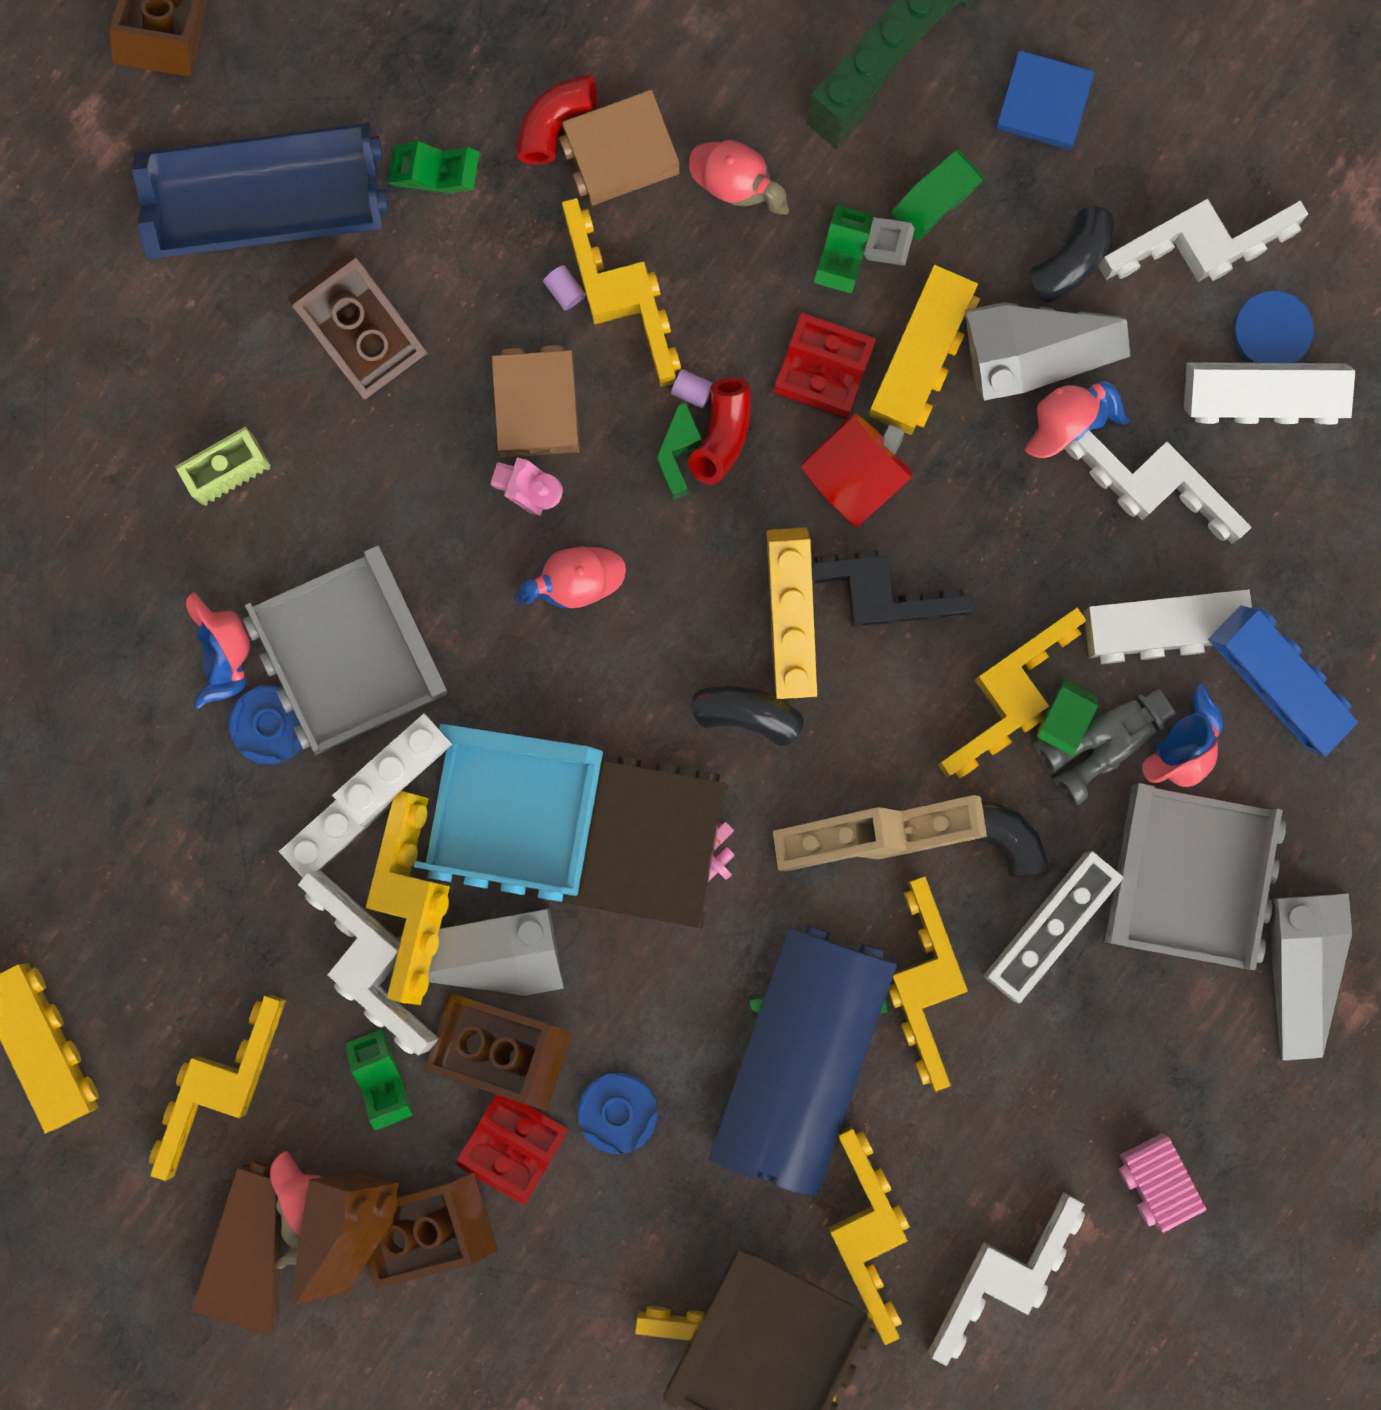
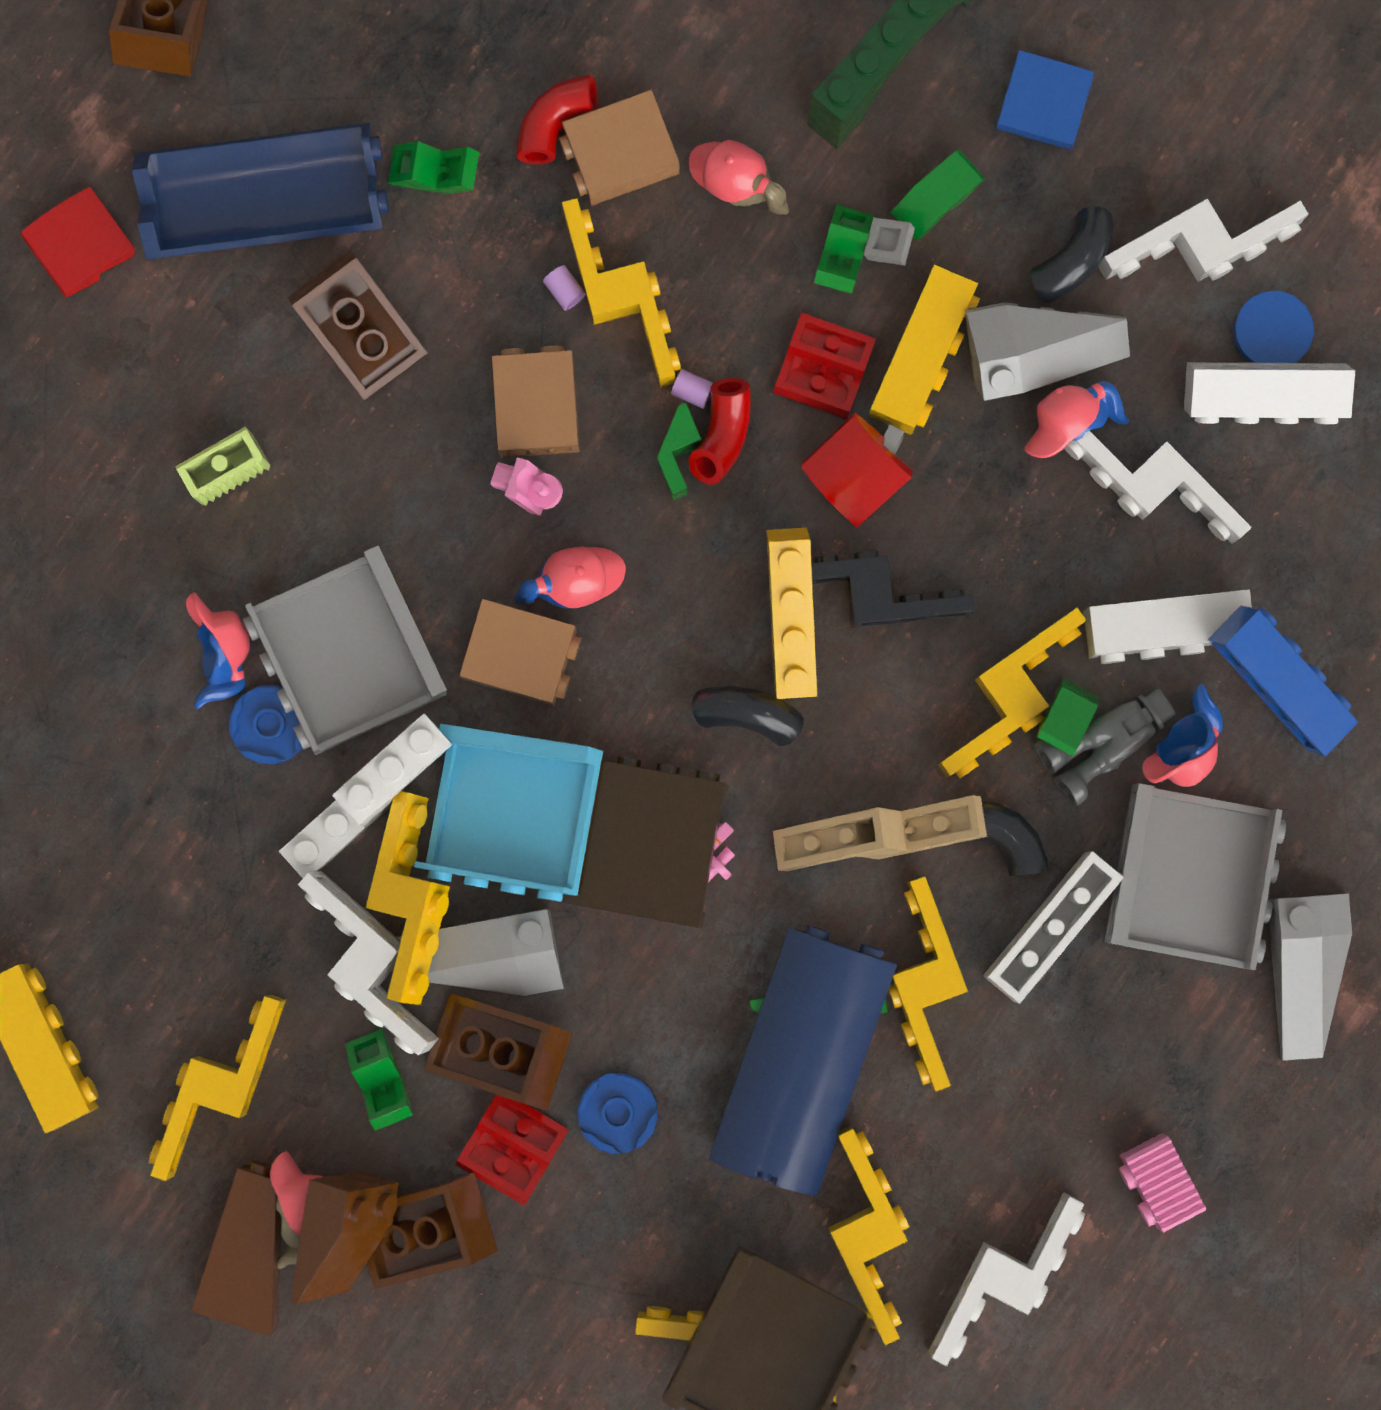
(77, 242): none -> red slope
(520, 653): none -> medium nougat brick

